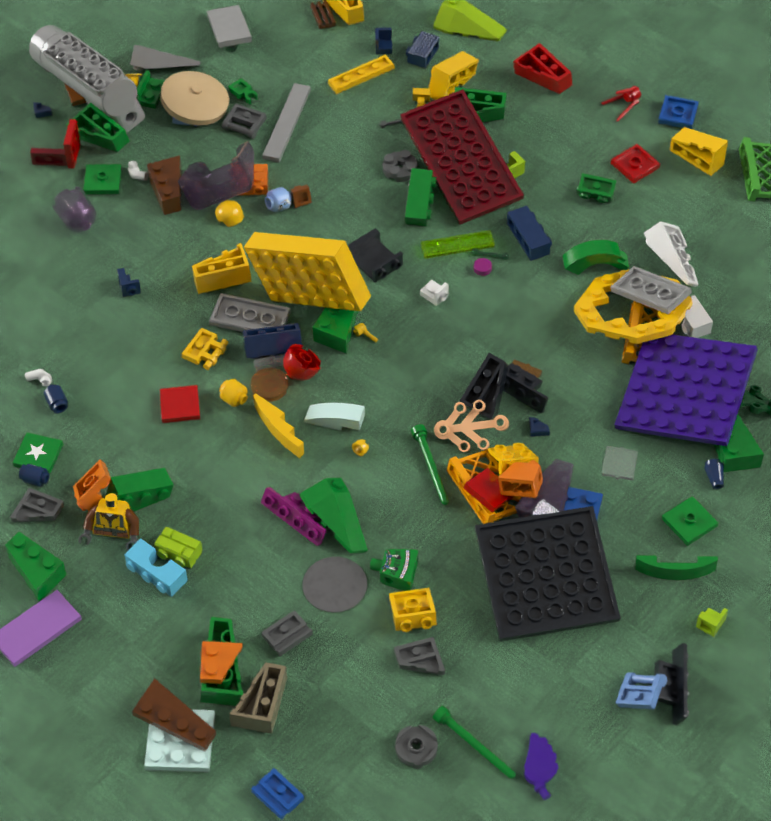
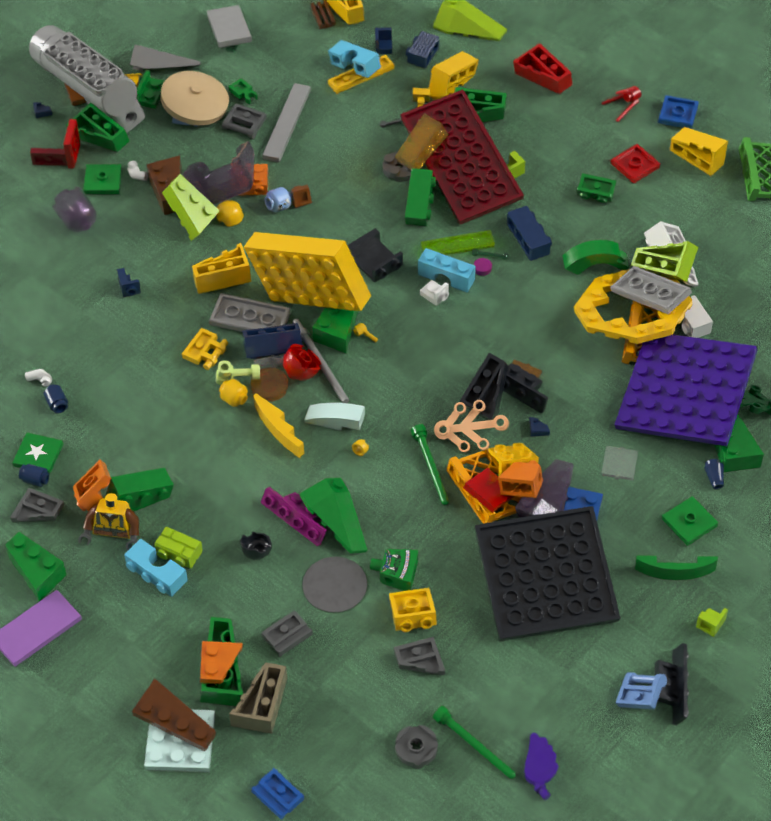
(179, 404): red tile -> none
(190, 205): none -> lime wedge
(226, 371): none -> yellowish green bar
(256, 545): none -> black hair
(305, 336): none -> light grey bar
(364, 60): none -> medium azure arch
(421, 142): none -> clear yellow wedge
(459, 272): none -> medium azure arch
(668, 260): none -> lime wedge

